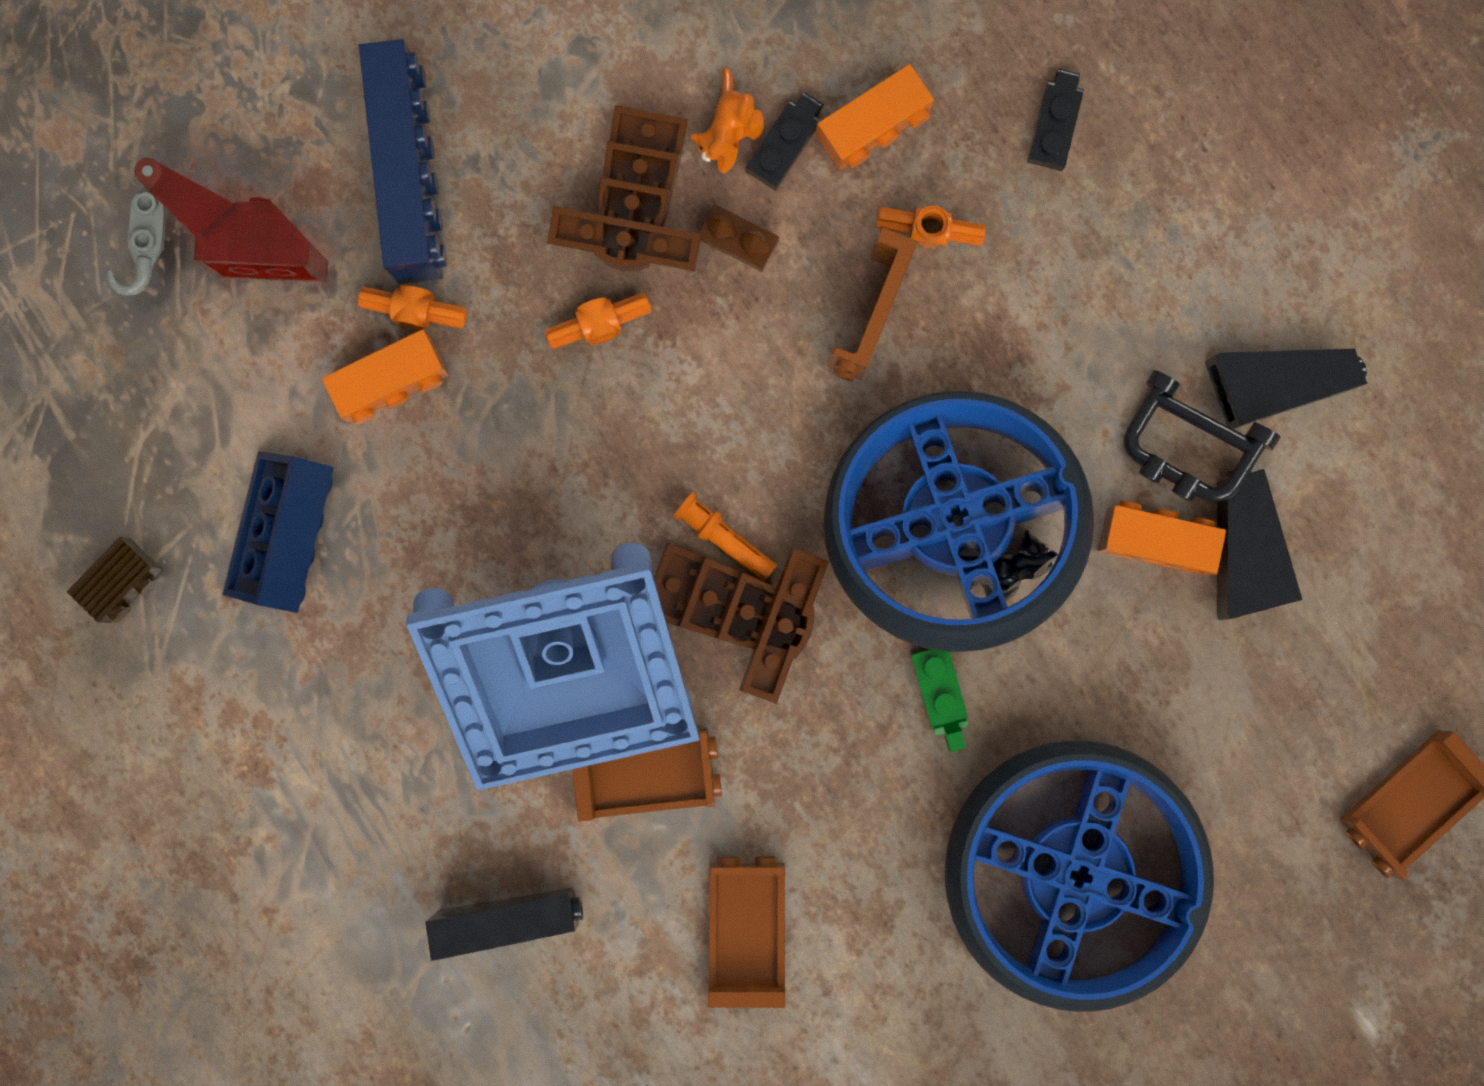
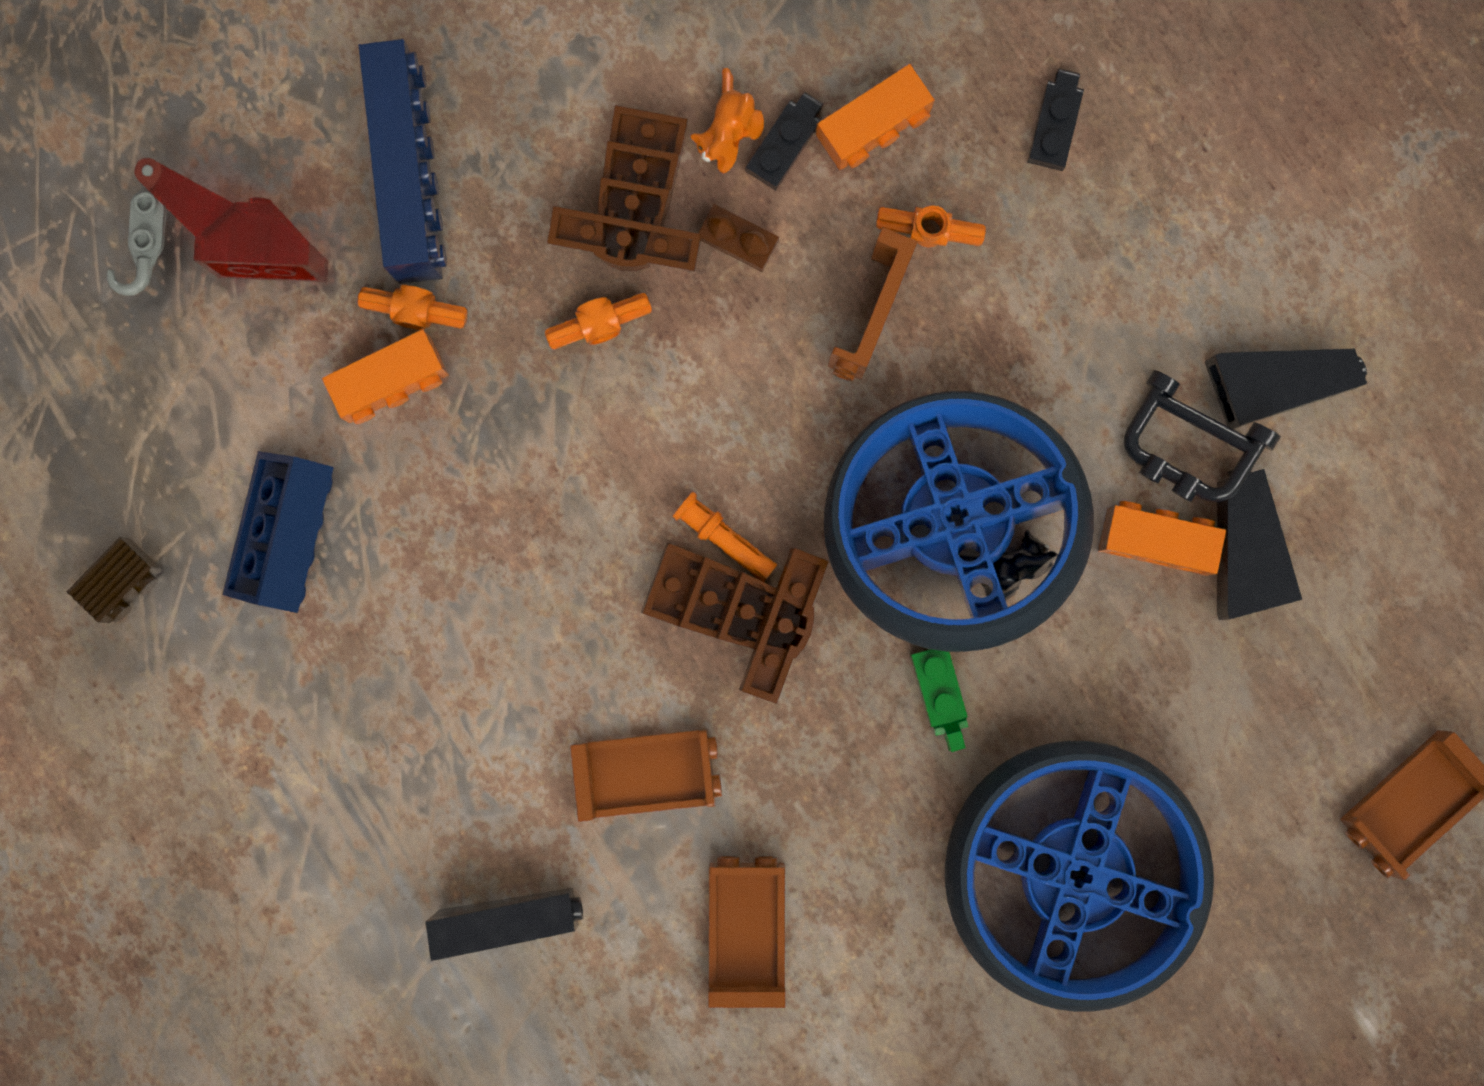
(556, 672): medium blue piece -> none

